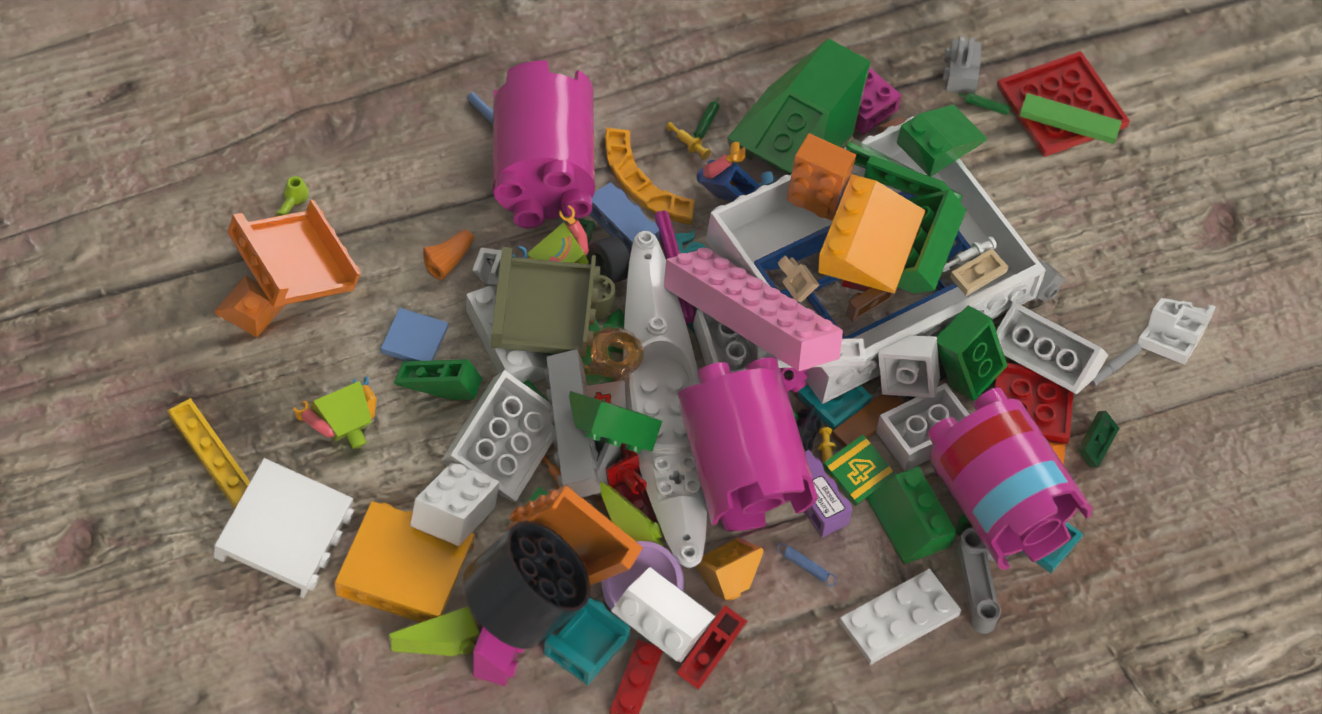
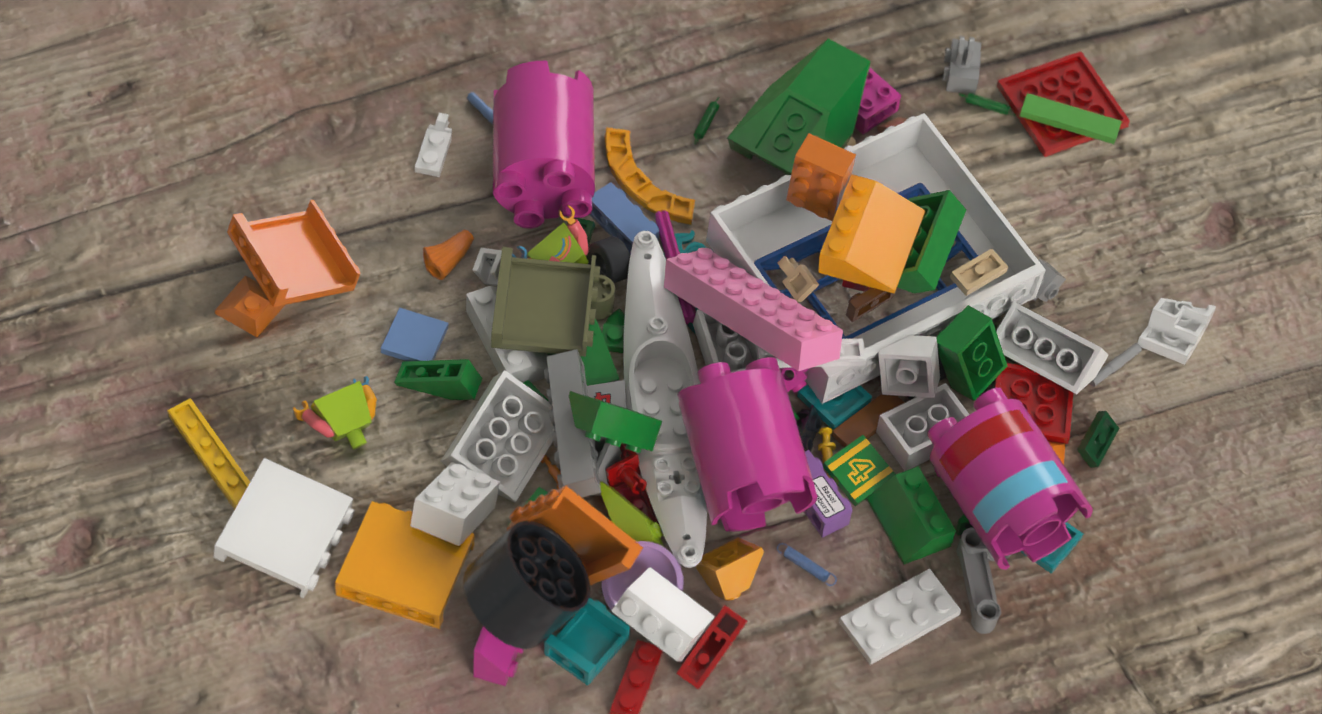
(294, 193): lime bar -> none
(434, 147): none -> white hinge
(444, 635): lime slope -> none
(601, 362): clear orange piece -> none
(694, 145): yellow piece -> none
(729, 180): blue torso -> none
(893, 173): green wedge -> none
(939, 138): green slope -> none
(976, 250): white piece -> none

